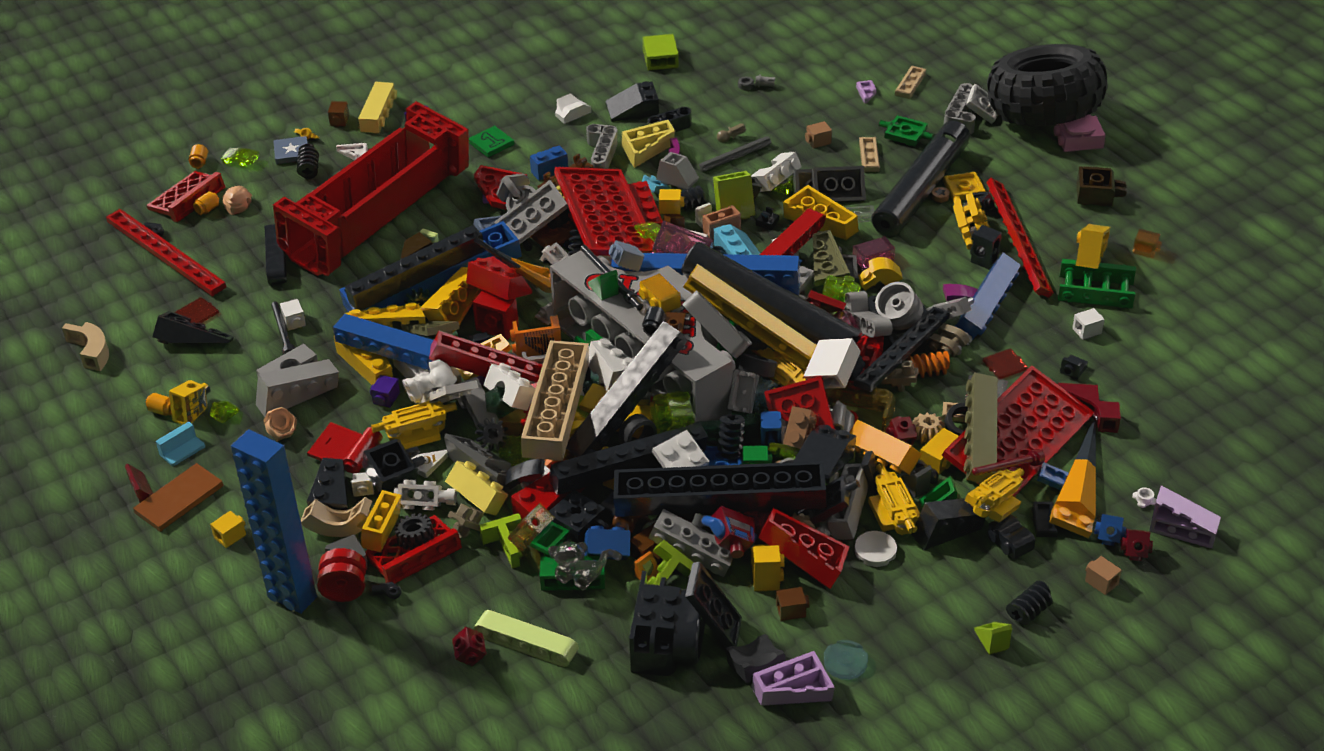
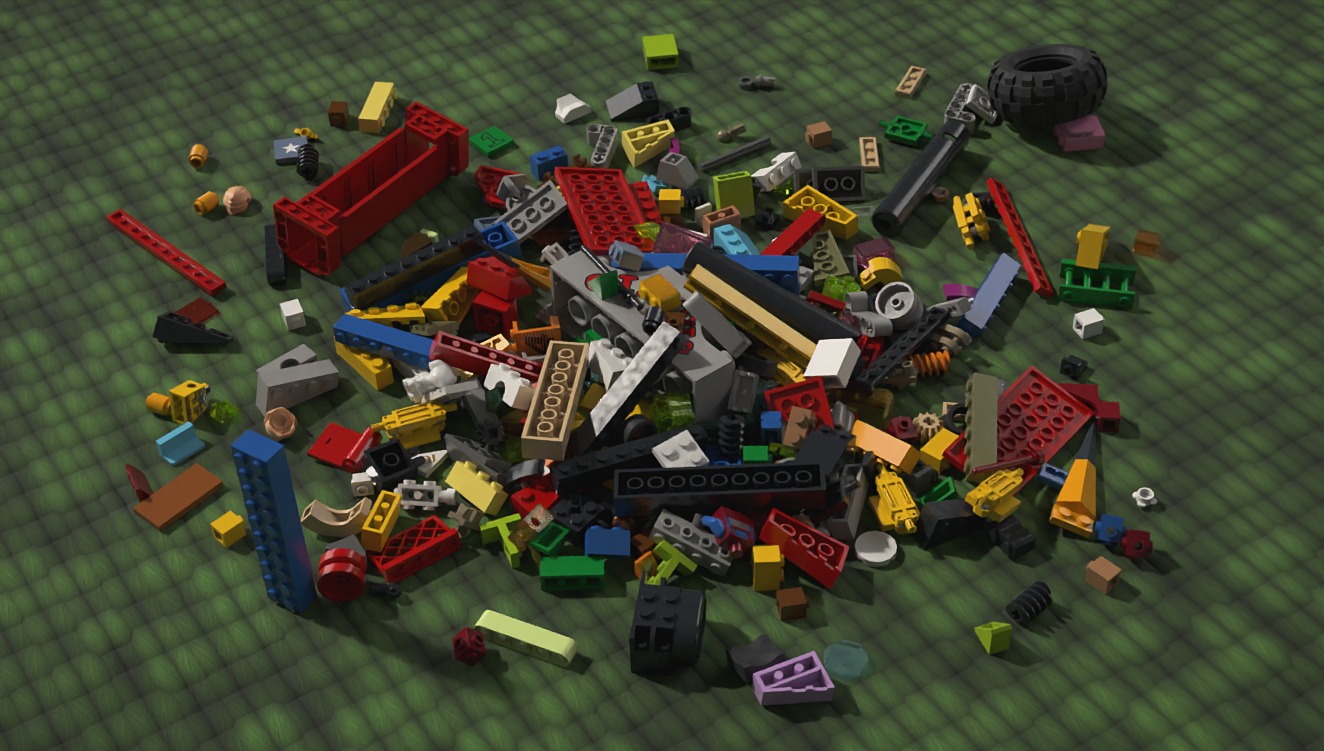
(96, 351): tan arch -> none
(156, 228): black arm -> none
(183, 203): red fence -> none
(241, 155): clear neon green slope -> none
(282, 329): black piece -> none
(330, 485): black wedge -> none
(352, 151): white tile -> none
(385, 391): dark purple brick -> none
(413, 531): black tyre -> none
(572, 564): clear smoke animal -> none
(713, 606): black tile -> none
(866, 90): lavender tile -> none
(963, 184): yellow tile -> none
(985, 246): black brick -> none
(1005, 363): clear red piece -> none
(1041, 518): black tile -> none
(1098, 186): dark brown hinge -> none
(1183, 519): lavender wedge -> none

